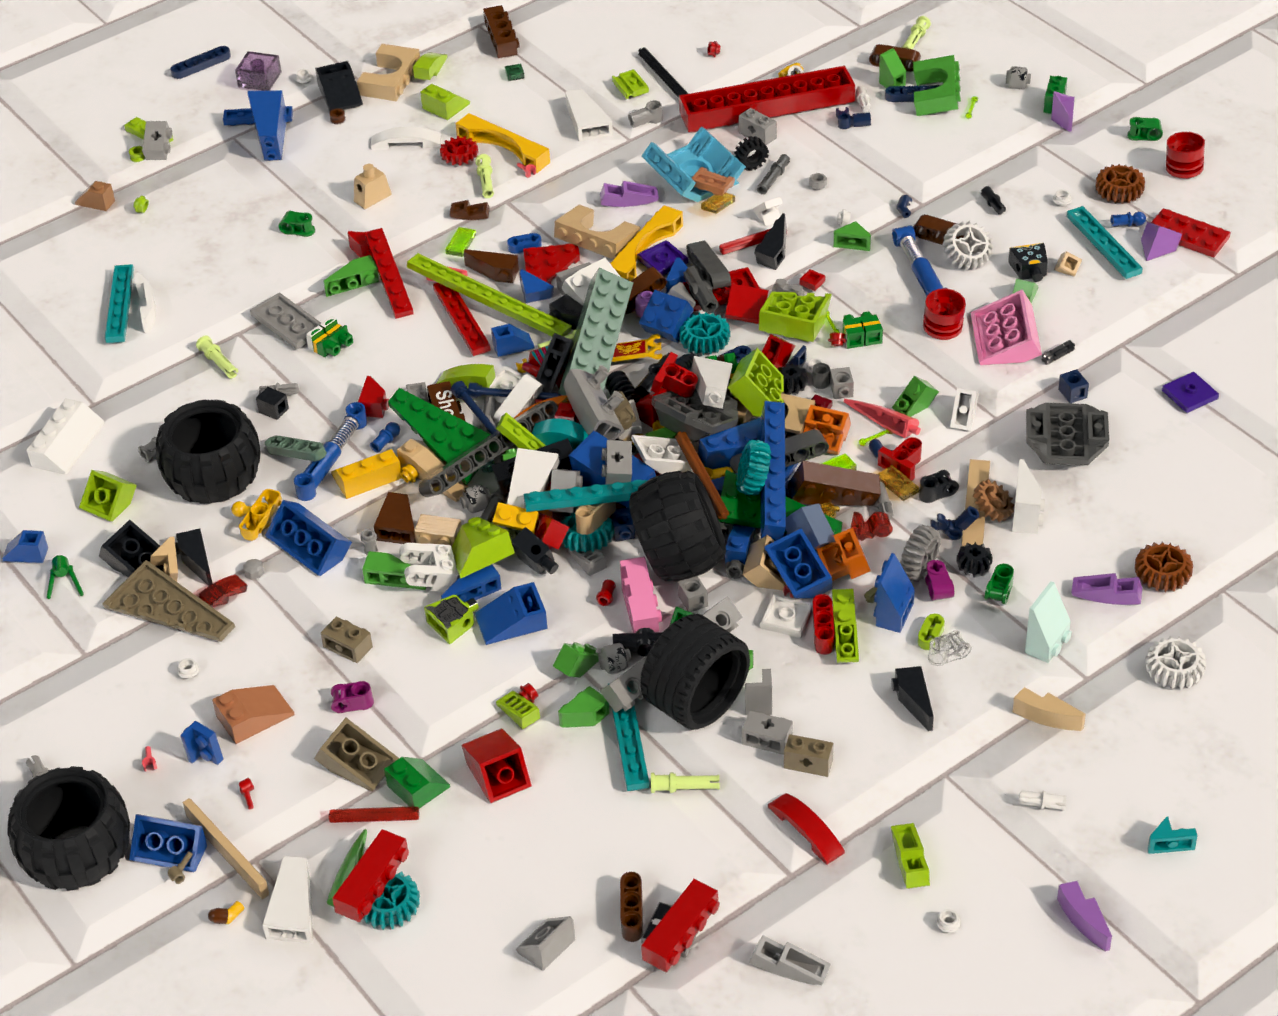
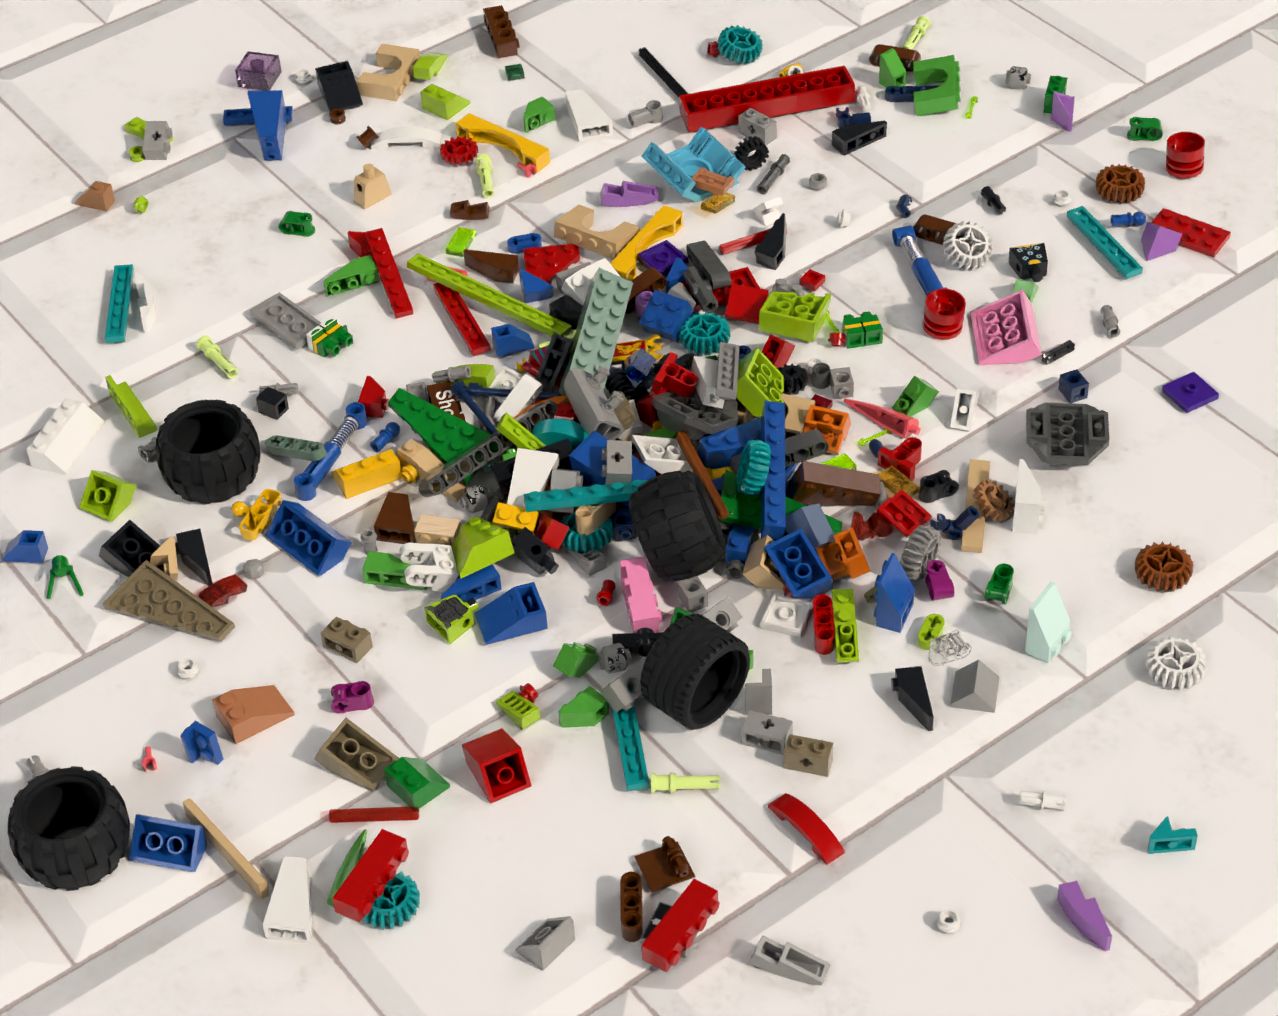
(130, 407): none -> lime fence
(175, 873): dark tan hand -> none
(200, 62): dark blue beam -> none
(225, 916): arm -> none
(245, 787): red hand -> none
(367, 137): none -> reddish brown bush
(451, 374): none -> light grey axle
(538, 114): none -> bright green slope
(630, 84): lime plate -> none
(638, 365): none -> slope
(664, 865): none -> reddish brown hinge
(727, 371): none -> light grey plate
(740, 44): none -> teal gear
(799, 358): dark blue slope -> none
(830, 510): clear yellow plate -> none
(852, 237): bright green slope -> none
(855, 136): none -> black slope
(904, 513): none -> red slope
(910, 855): lime slope -> none
(974, 559): black gear -> none
(975, 688): none -> light grey slope
(1048, 710): tan slope -> none
(1068, 264): tan slope -> none
(1108, 589): medium lavender slope -> none
(1110, 321): none -> light grey pin

